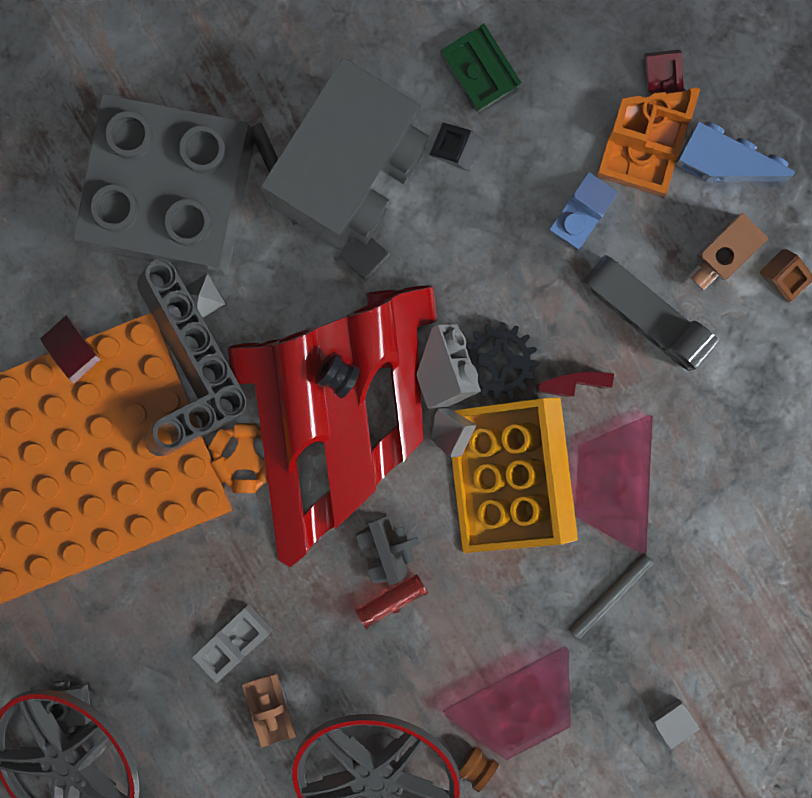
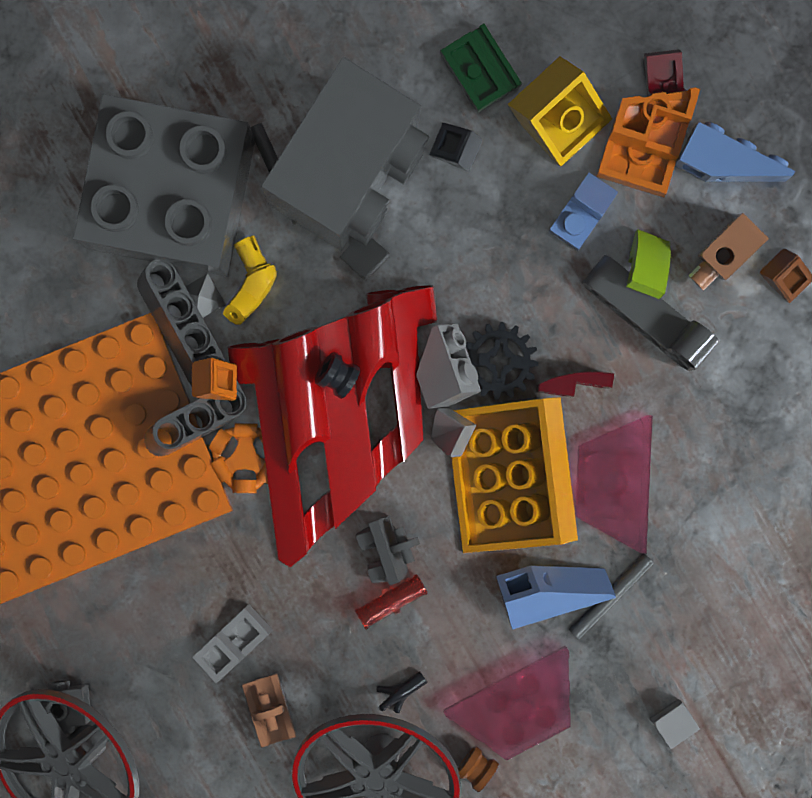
(70, 349): dark red slope -> none
(214, 379): none -> orange slope
(255, 286): none -> yellow arm
(400, 692): none -> black bar
(550, 591): none -> medium blue slope
(560, 110): none -> yellow slope
(649, 265): none -> lime slope

